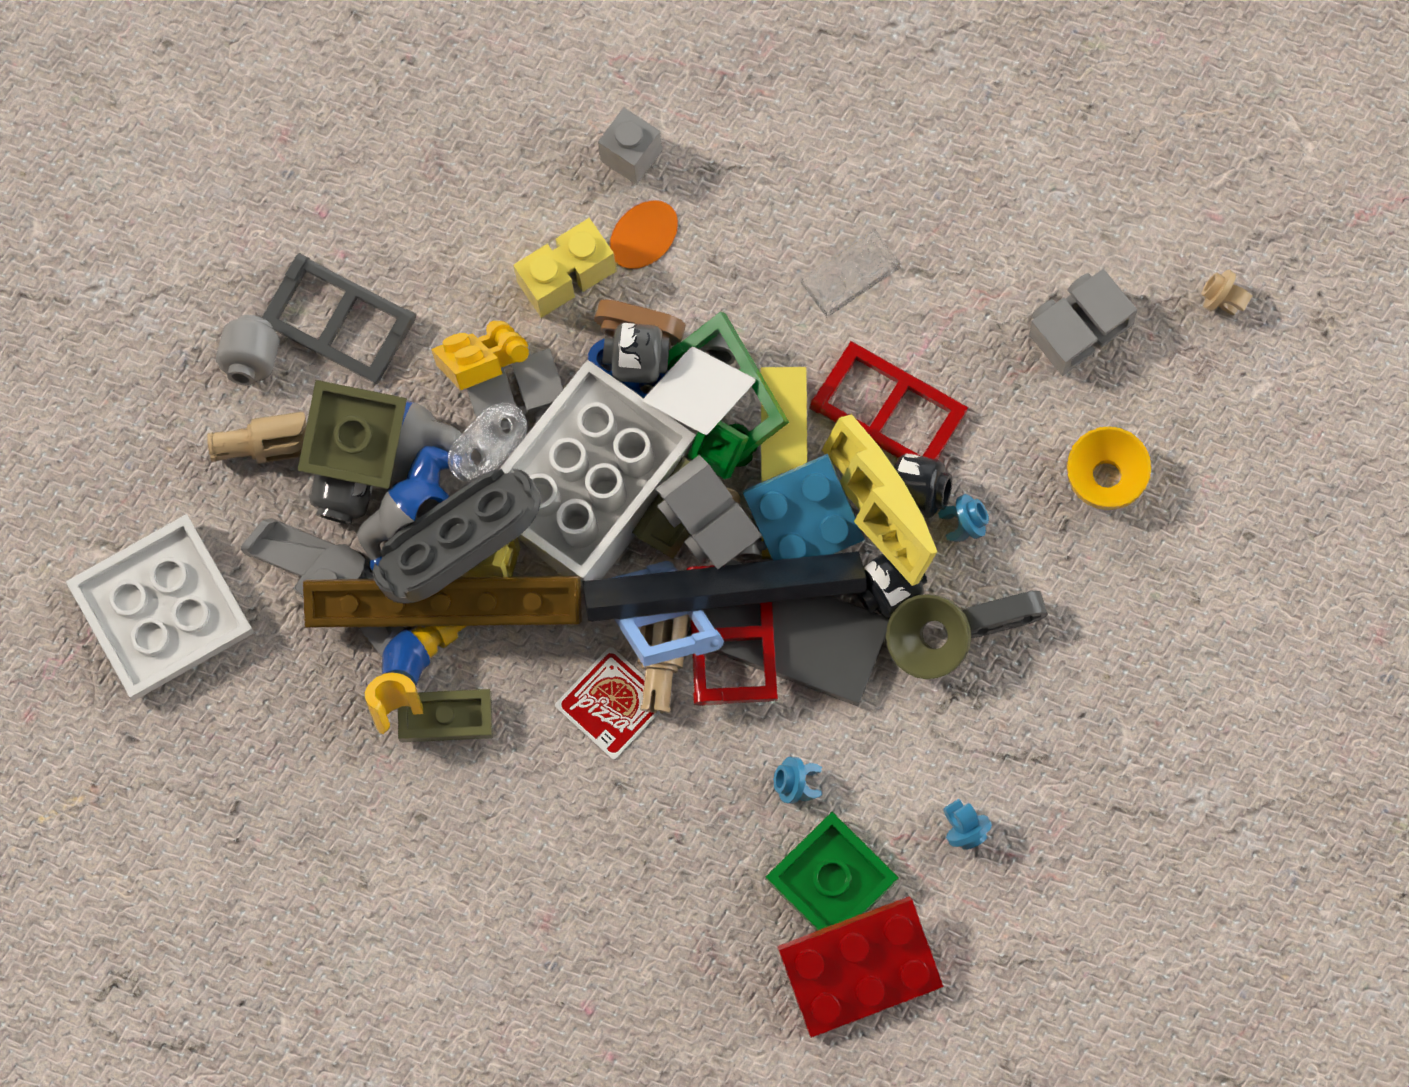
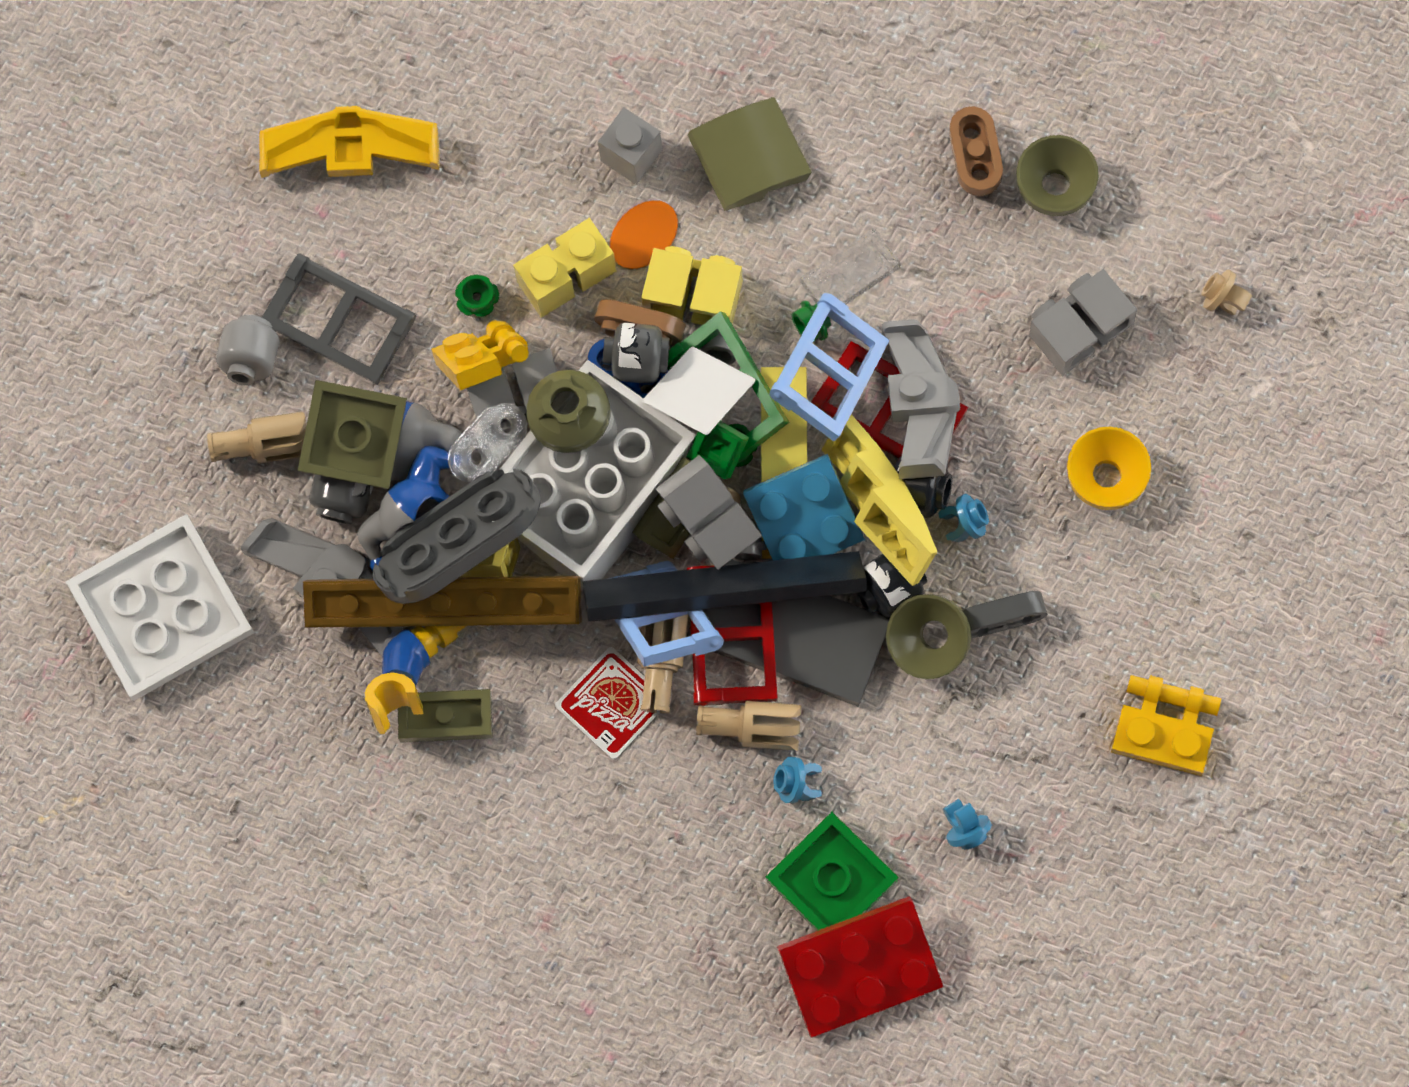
(348, 142): none -> yellow plate
(472, 285): none -> green plate
(574, 430): none -> olive piece
(671, 278): none -> light yellow piece
(749, 153): none -> olive slope
(754, 724): none -> tan arm
(791, 400): none -> light blue window
(803, 315): none -> green plate
(922, 397): none -> light grey plate
(976, 153): none -> medium nougat plate
(1060, 156): none -> olive piece
(1162, 738): none -> yellow plate

